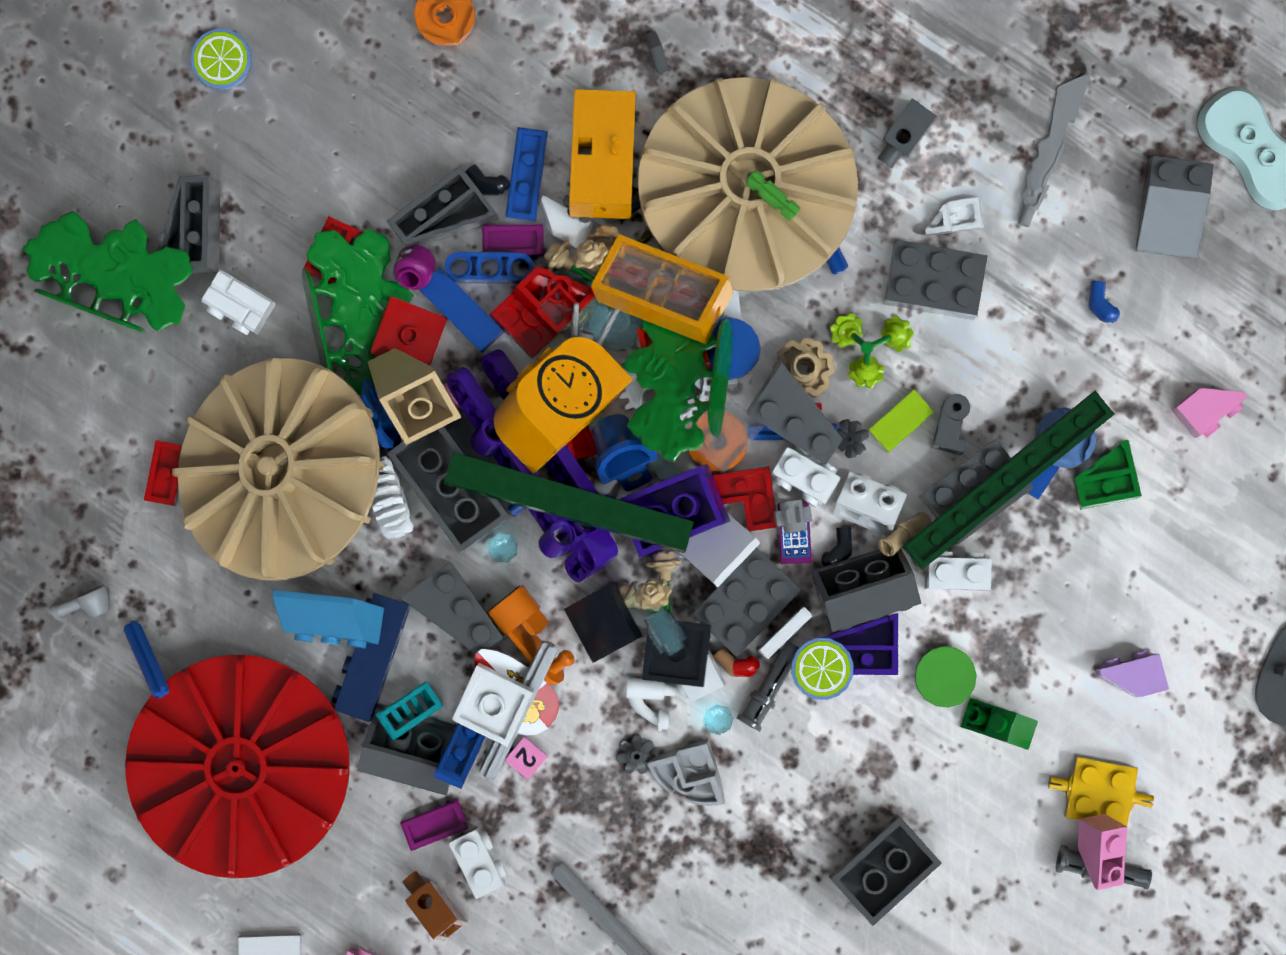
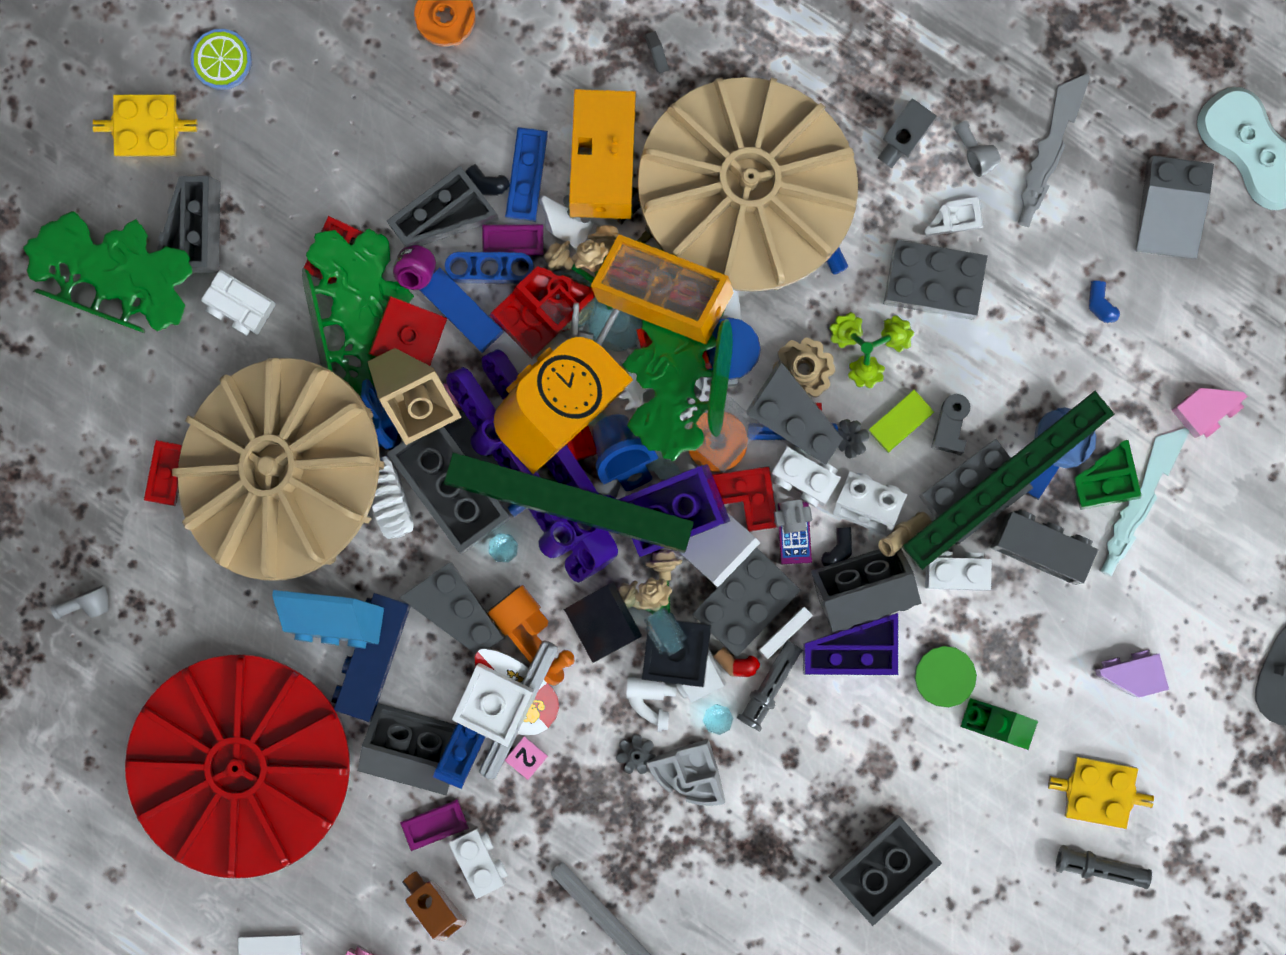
(145, 125): none -> yellow plate
(146, 659): blue axle -> none
(429, 699): teal slope -> none
(772, 195): bright green axle -> none
(822, 668): lime tile -> none
(980, 157): none -> light grey bar
(1045, 547): none -> dark grey brick
(1103, 850): bright pink slope -> none
(1162, 458): none -> light aqua sword

